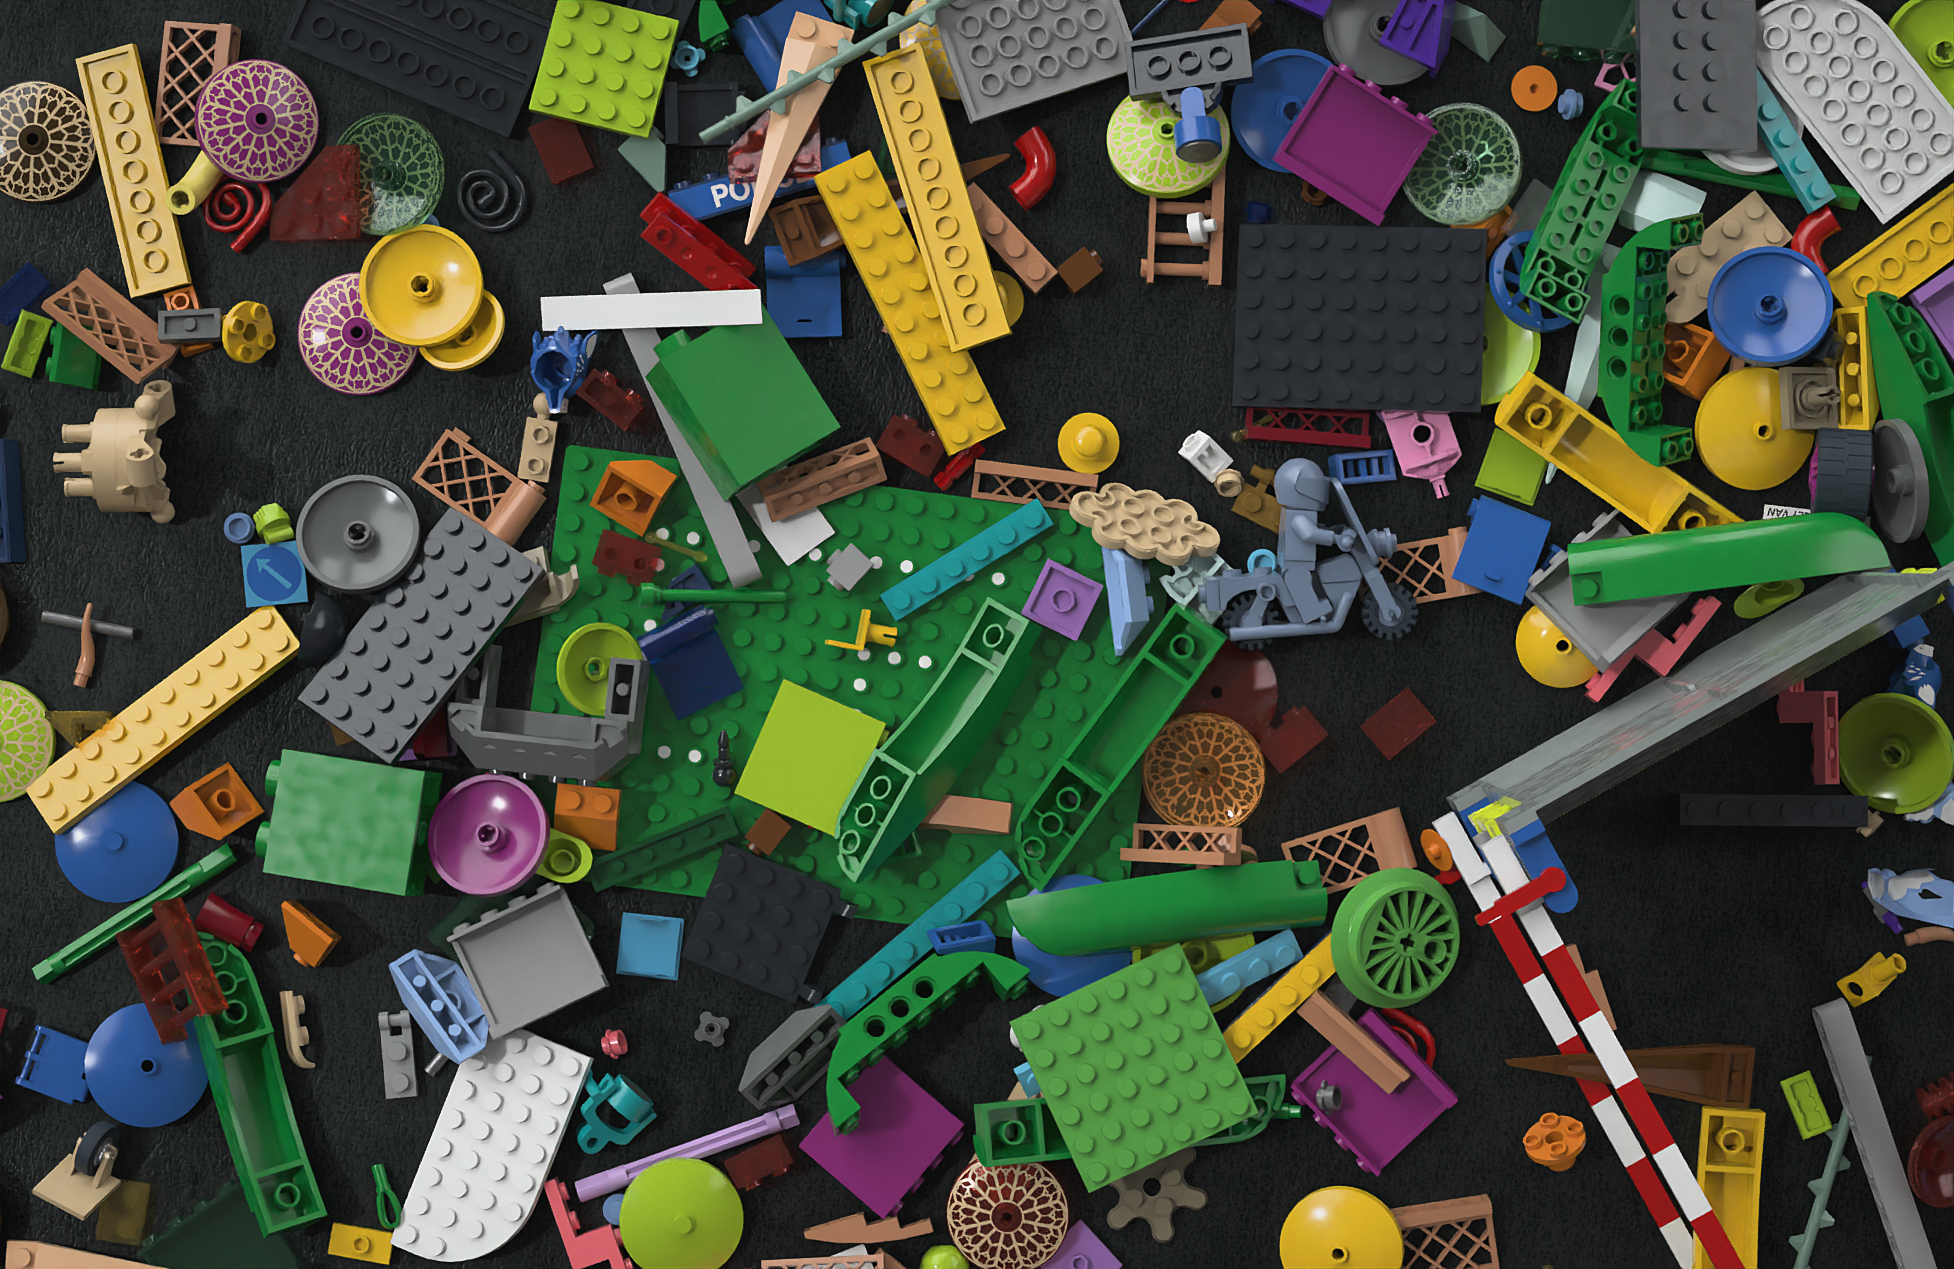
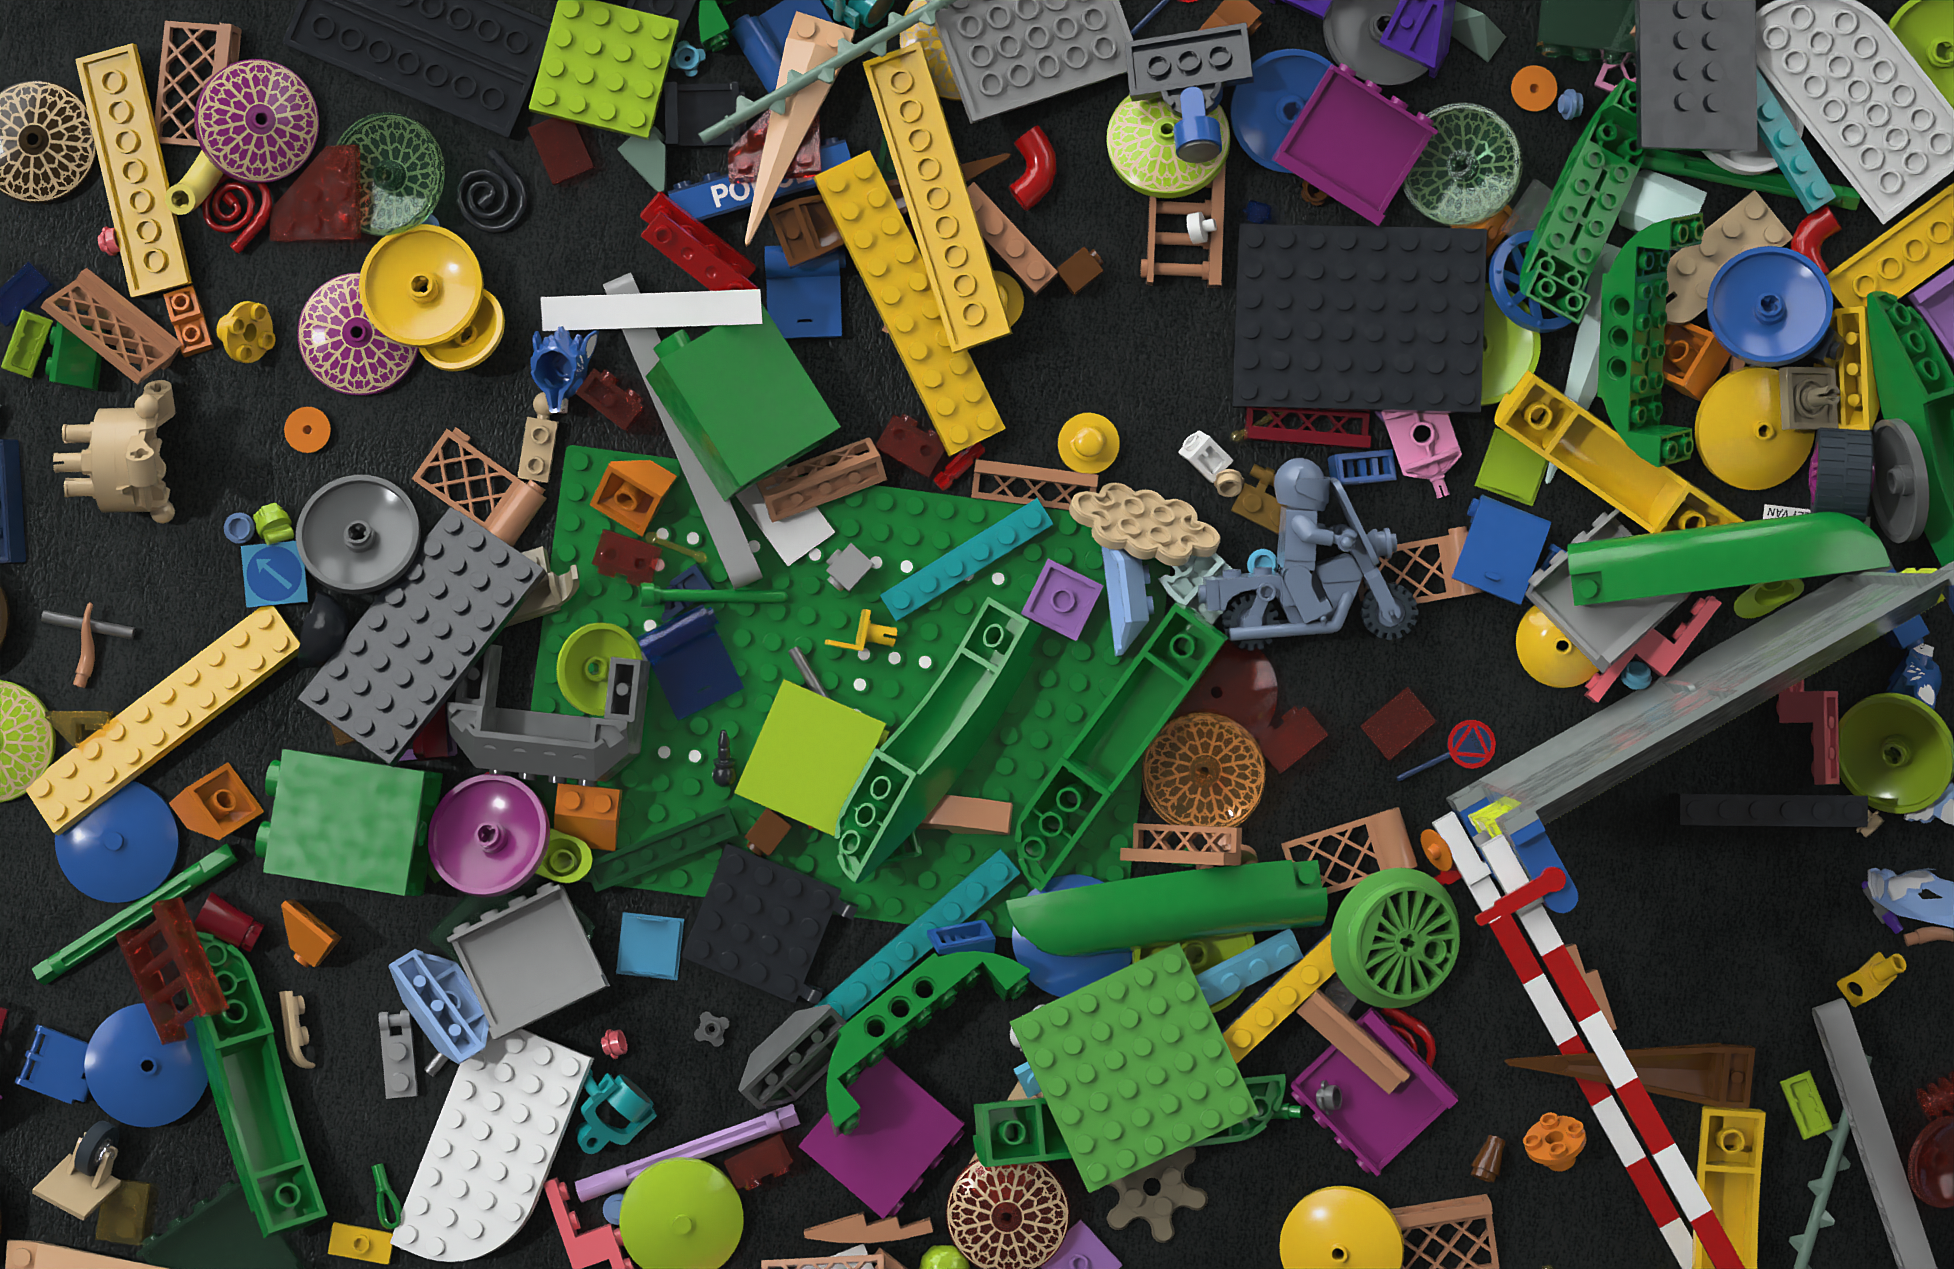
(108, 241): none -> coral plate
(190, 326): dark grey plate -> none
(307, 429): none -> orange piece
(806, 671): none -> flat silver bar
(1468, 744): none -> piece
(1489, 1160): none -> reddish brown cone
(1636, 675): none -> medium azure plate

